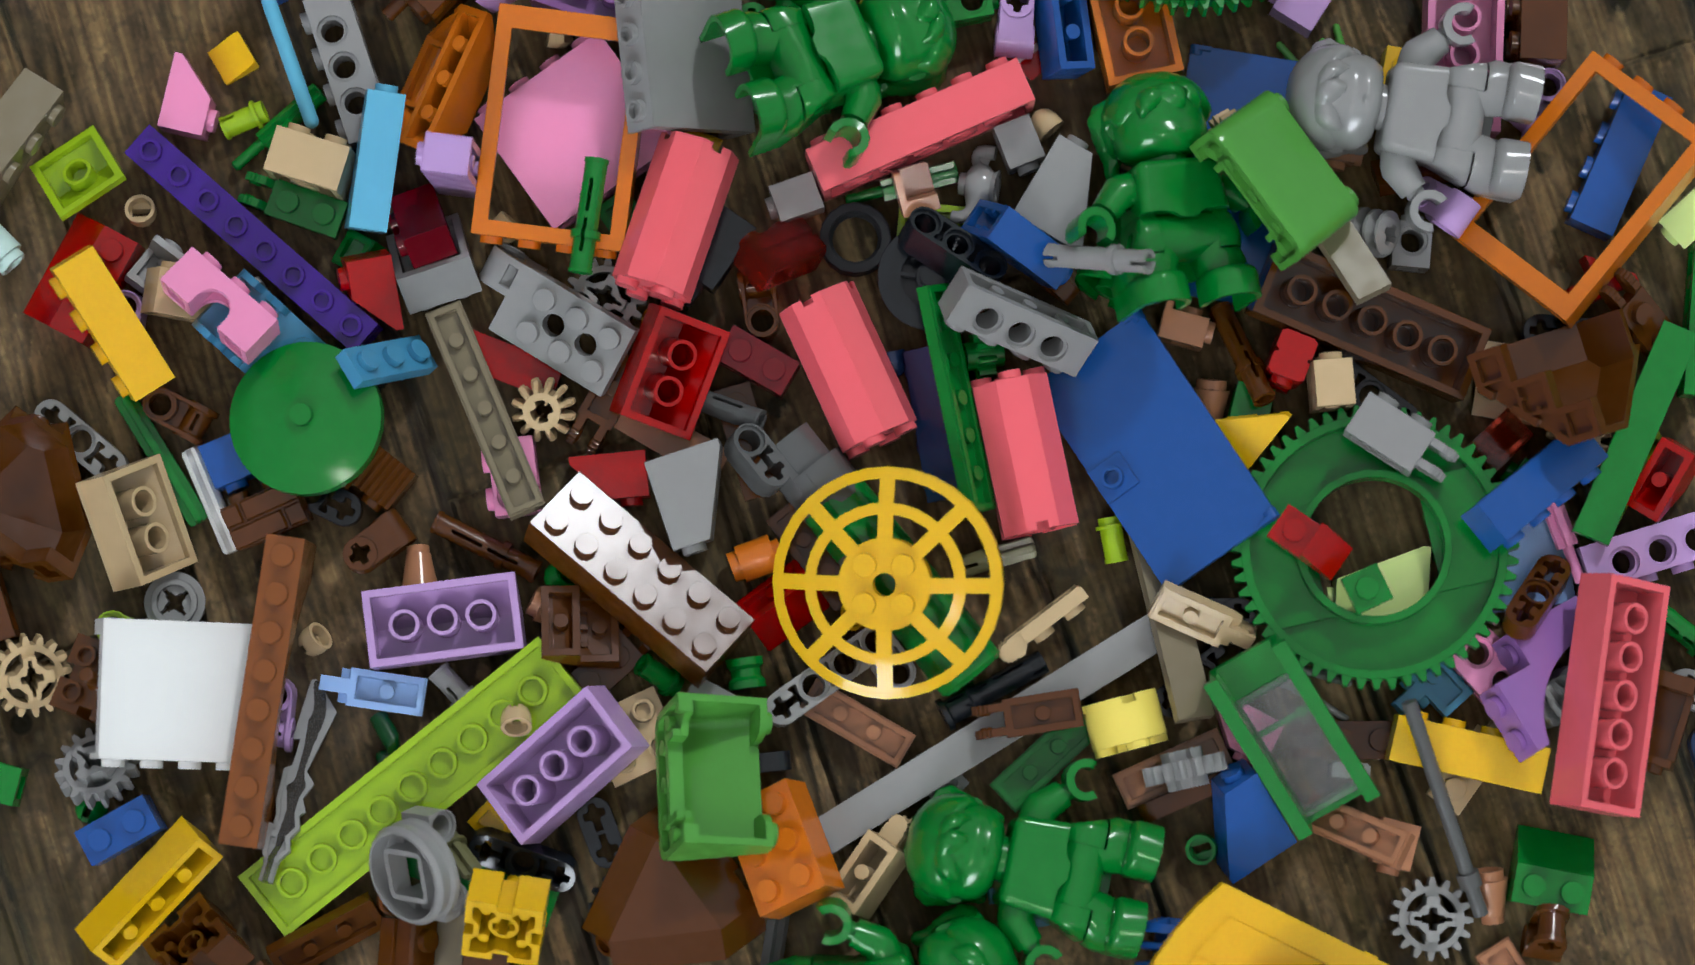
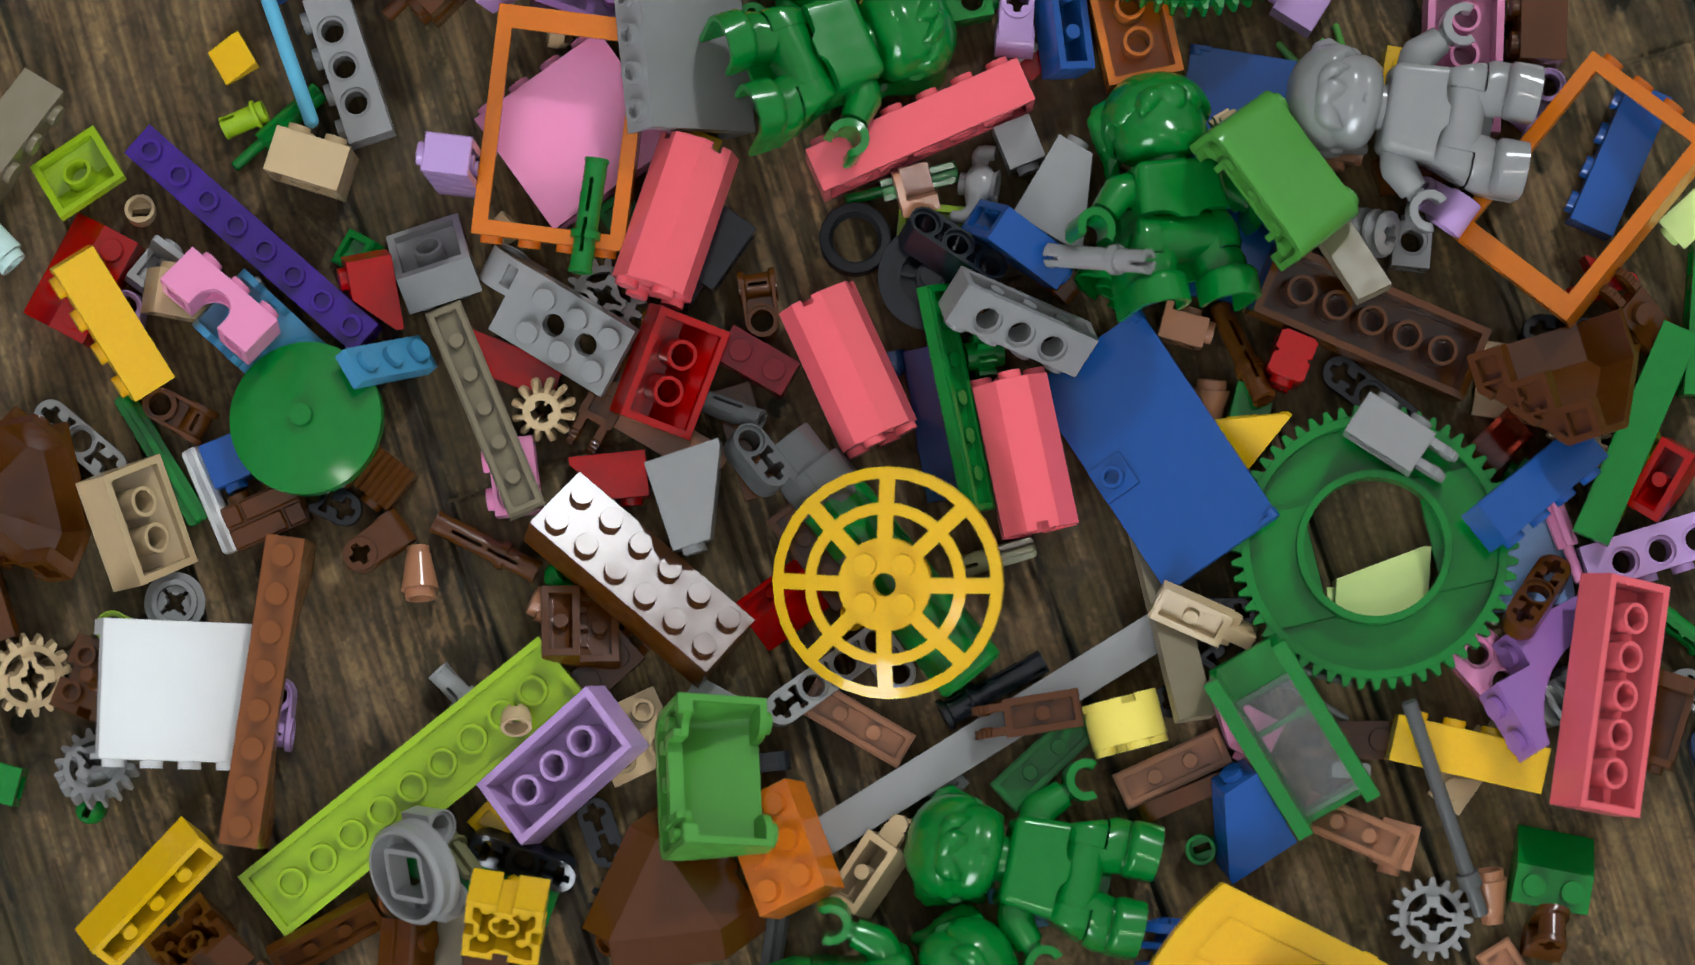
(120, 830): blue brick -> none
(187, 104): bright pink slope -> none
(295, 782): light grey sword -> none
(297, 206): green hinge -> none
(315, 639): tan hinge -> none
(375, 160): medium azure slope -> none
(378, 690): light blue hinge -> none
(387, 733): dark green arm -> none
(421, 226): dark red brick -> none
(443, 621): lavender slope -> none
(449, 76): orange wedge -> none
(665, 679): green pin -> none
(745, 673): green wheel -> none
(753, 558): orange brick -> none
(779, 254): clear red brick -> none
(794, 199): light grey brick -> none
(1040, 625): tan hinge -> none
(1046, 123): tan hinge -> none
(1112, 539): lime pin -> none
(1184, 769): light grey gear -> none
(1310, 542): red slope -> none
(1330, 383): tan brick -> none
(1366, 589): green plate -> none
(1443, 692): dark azure hinge -> none

